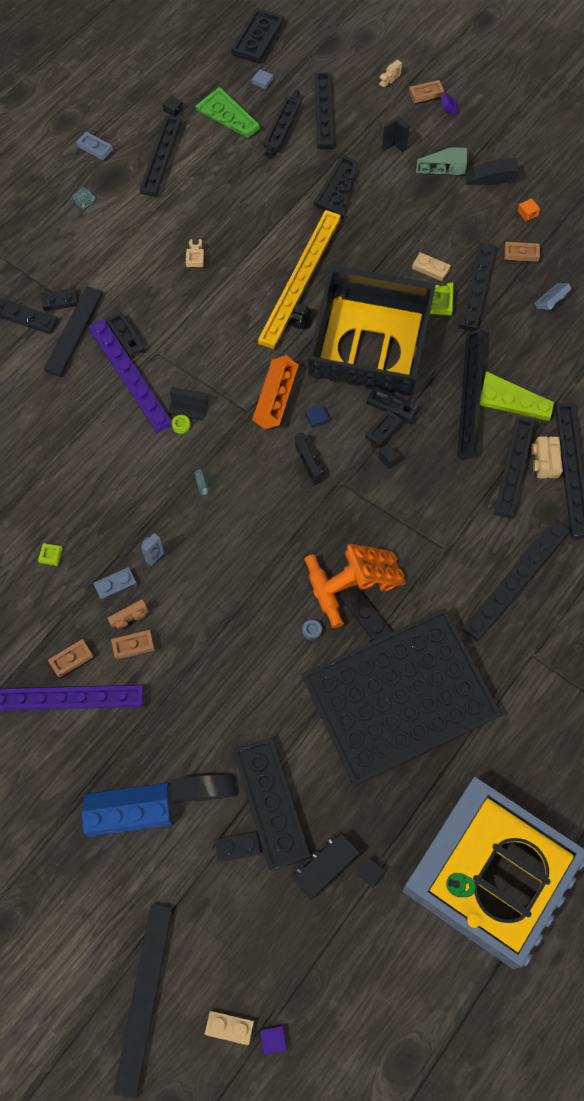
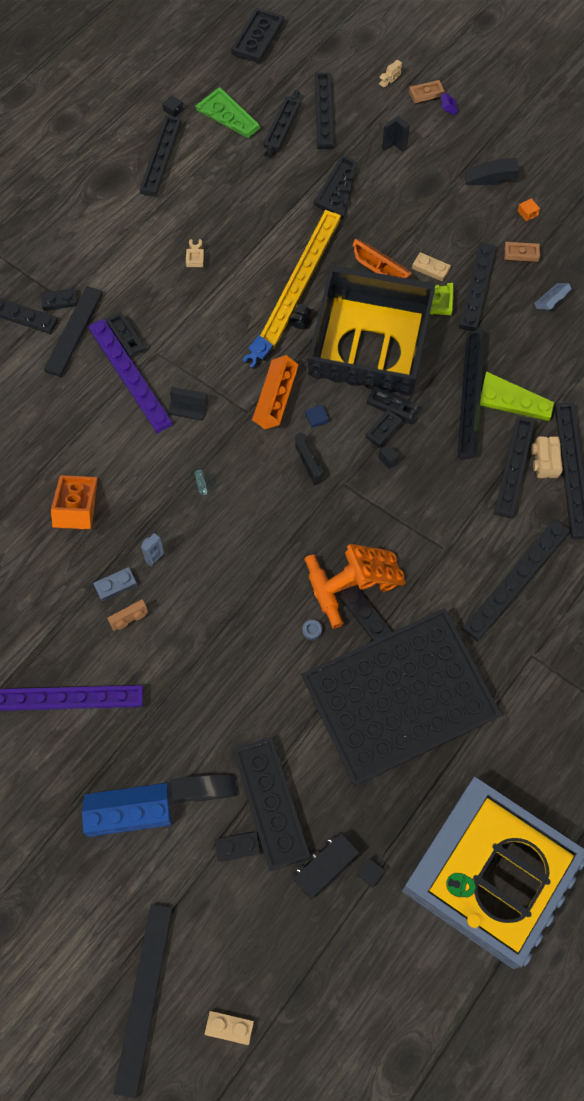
(50, 554): lime tile -> none
(70, 658): medium nougat plate -> none
(74, 502): none -> orange slope
(83, 197): clear light blue tile -> none
(94, 145): sand blue plate -> none
(132, 644): medium nougat plate -> none
(181, 424): lime tile -> none
(259, 349): none -> blue plate
(262, 79): sand blue tile -> none
(273, 1040): dark purple tile -> none
(378, 261): none -> orange brick
(444, 162): sand green slope -> none

